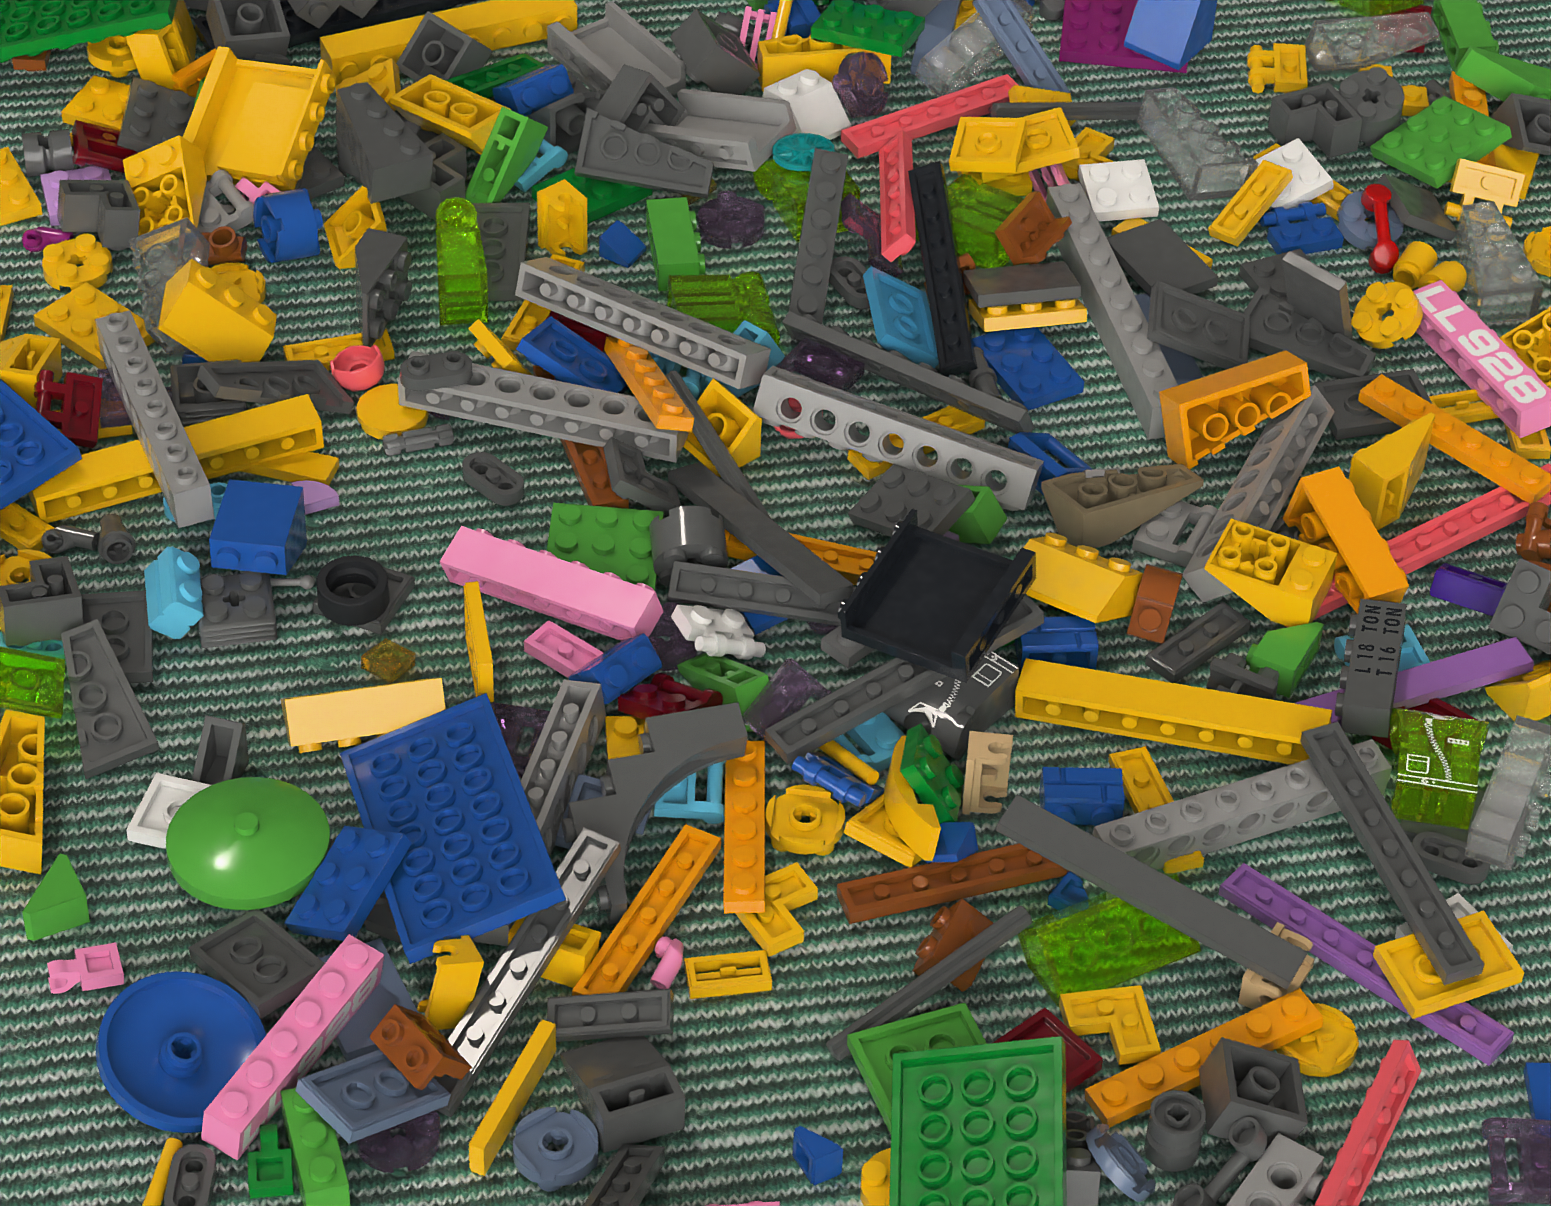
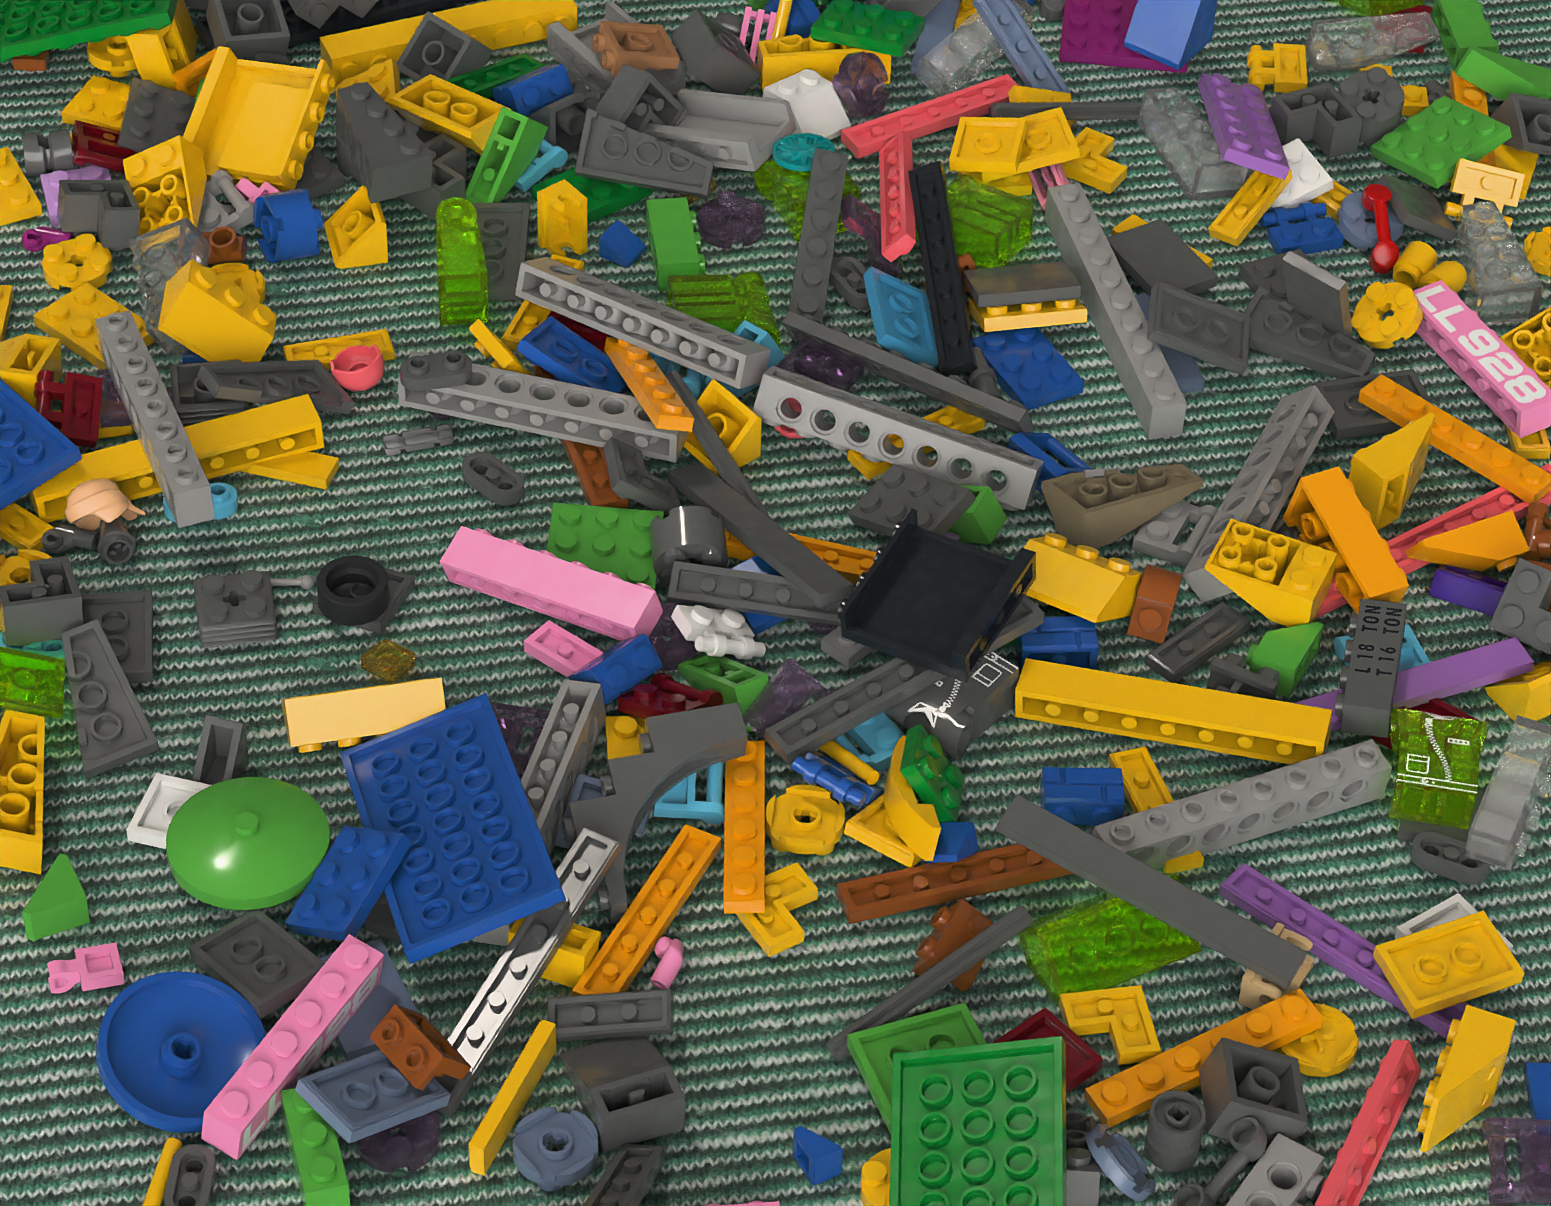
(97, 501): none -> light nougat hat
(173, 592): medium azure brick -> none
(259, 528): blue slope -> none
(271, 1168): green plate -> none
(317, 496): lavender tile -> none
(380, 281): dark grey slope -> none
(382, 415): yellow tile -> none
(453, 982): yellow hinge -> none
(478, 641): yellow tile -> none
(634, 46): none -> medium nougat plate
(728, 980): yellow tile -> none
(986, 771): tan hinge -> none
(1031, 230): dark orange bracket -> none
(1067, 892): blue tile -> none
(1119, 190): white plate -> none
(1229, 403): light orange wedge -> none
(1243, 125): none -> medium lavender plate
(1392, 854): dark grey plate -> none
(1463, 410): yellow tile -> none
(1468, 1073): none -> yellow slope
(1476, 546): none -> light orange slope

